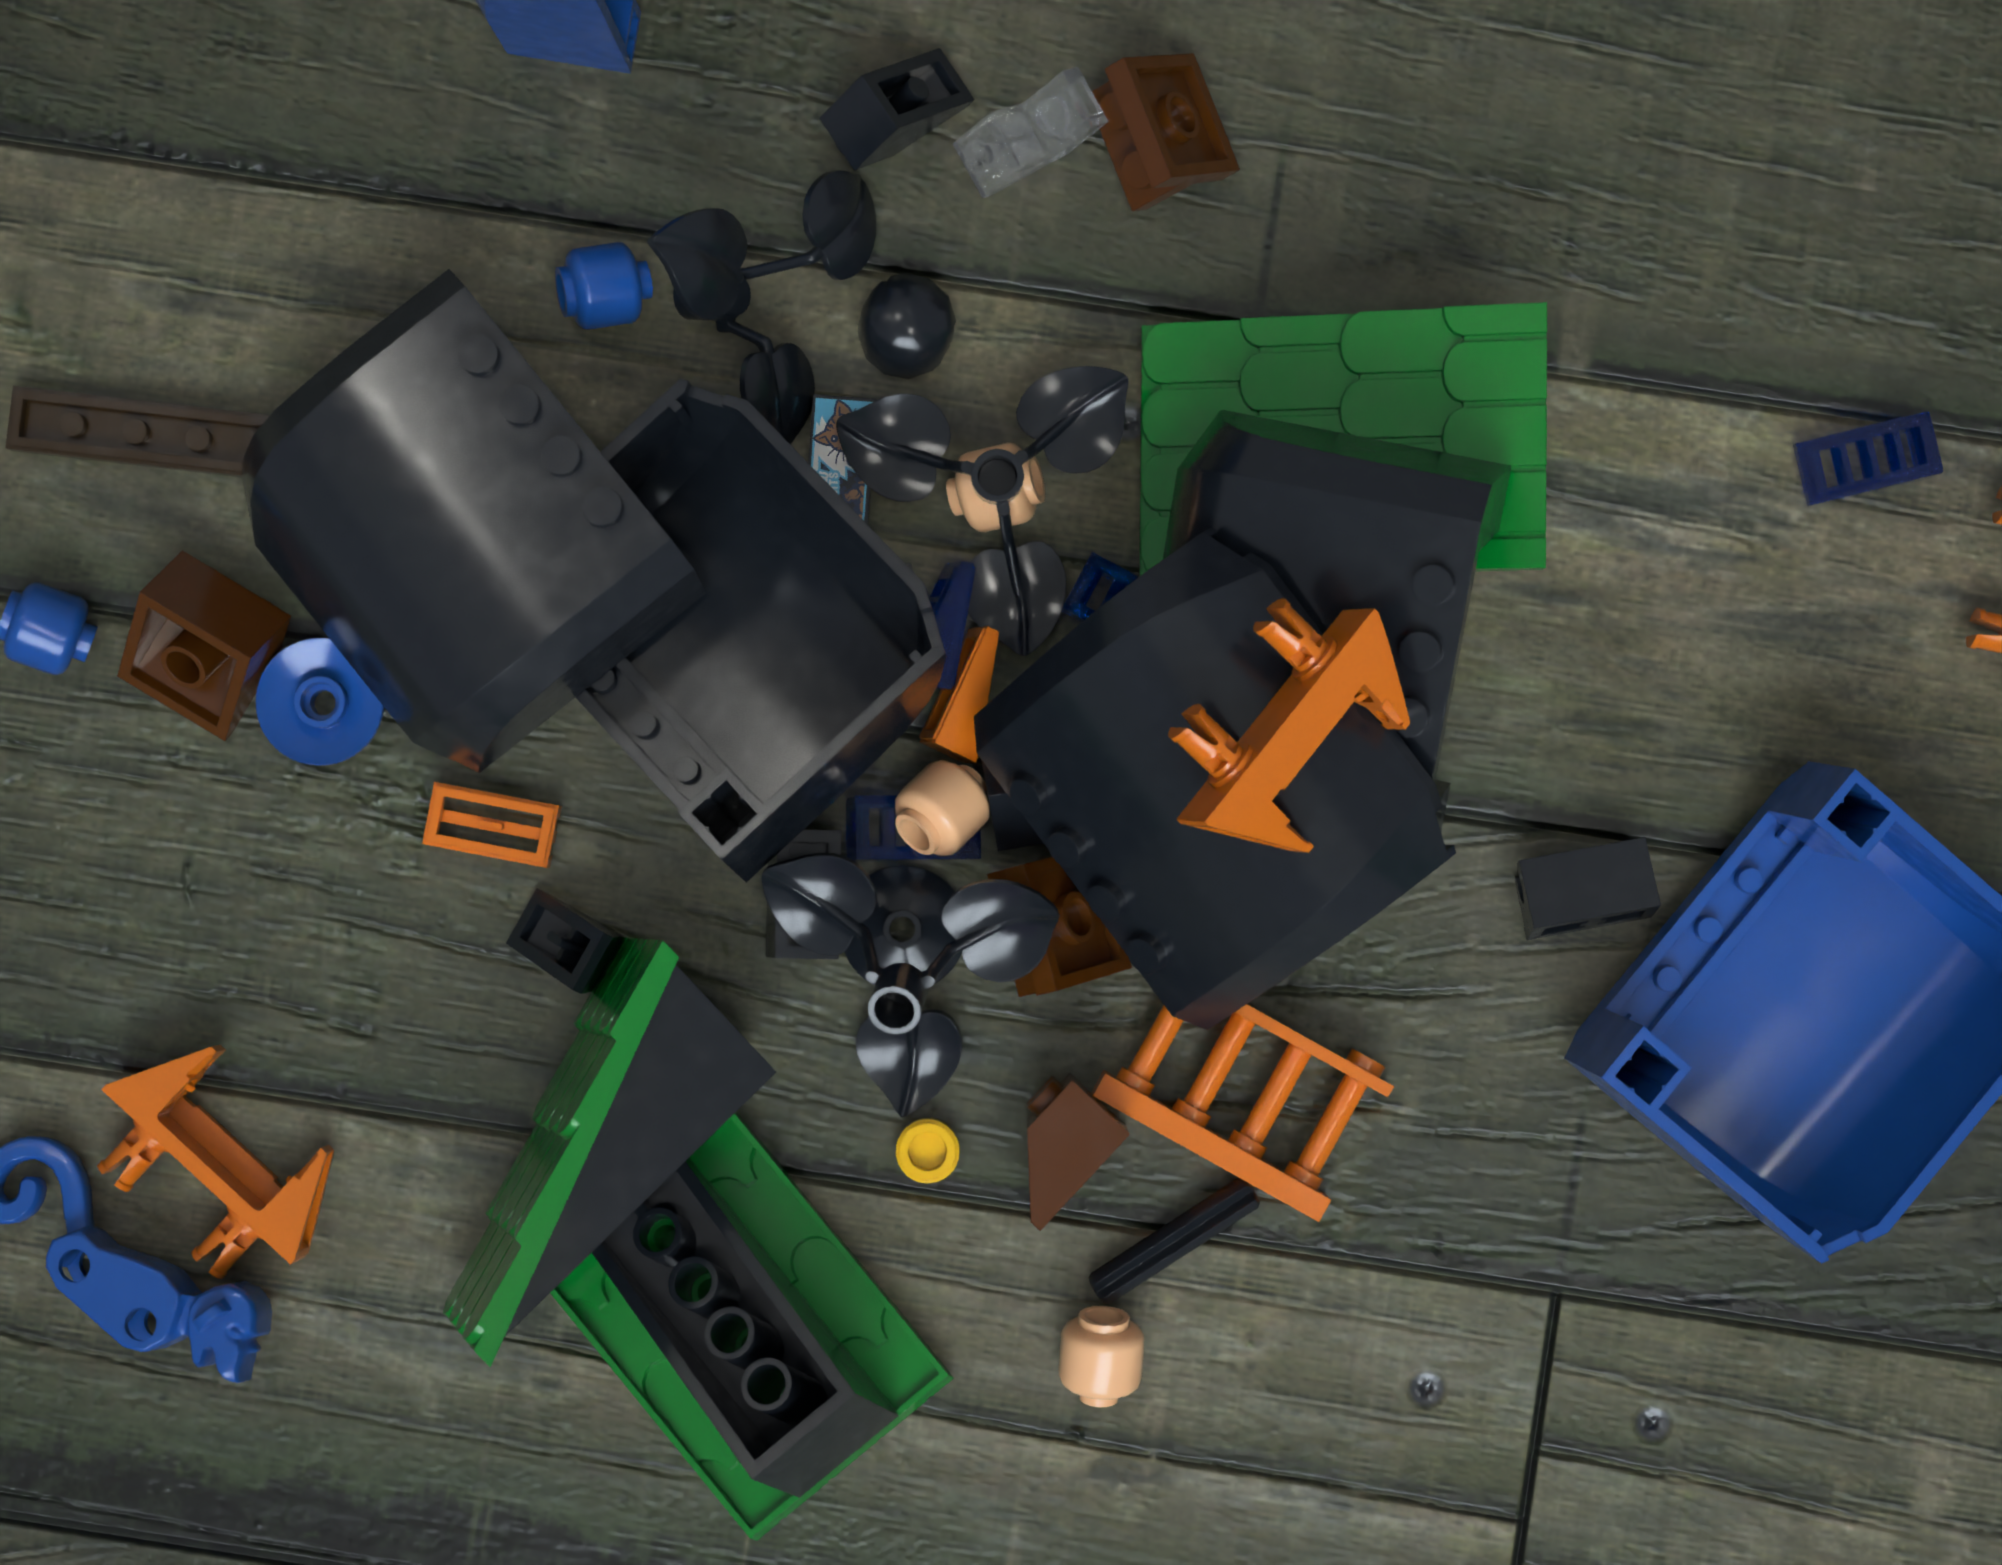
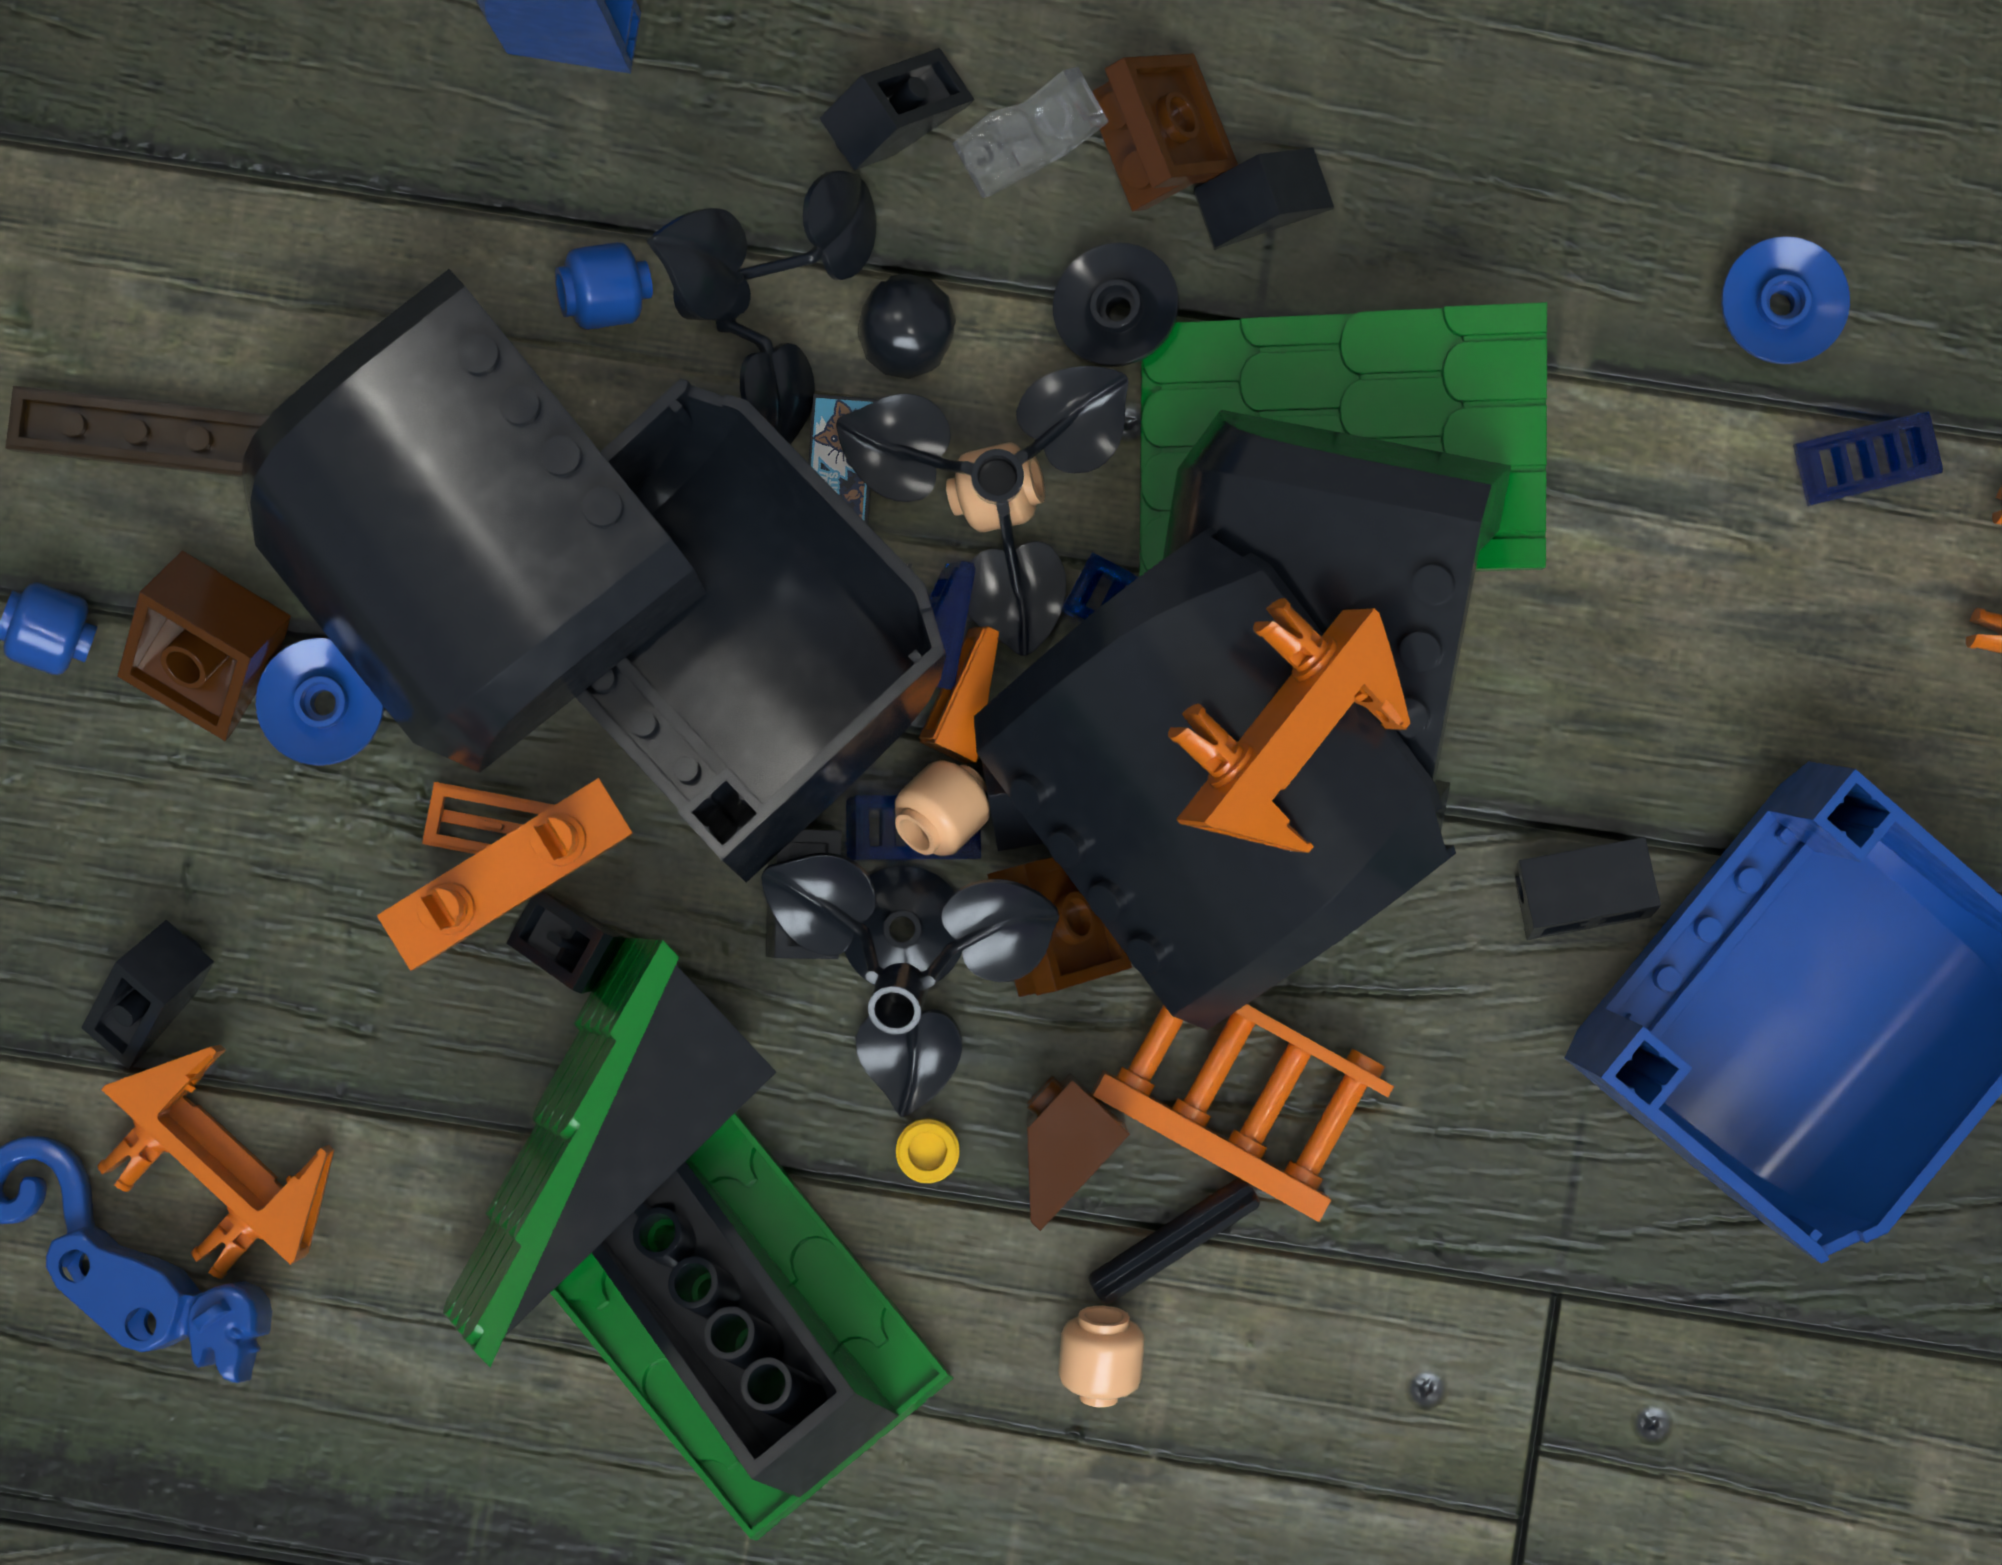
(146, 992): none -> black slope
(505, 874): none -> orange hose
(1111, 277): none -> black dish
(1263, 195): none -> black slope
(1807, 279): none -> blue dish

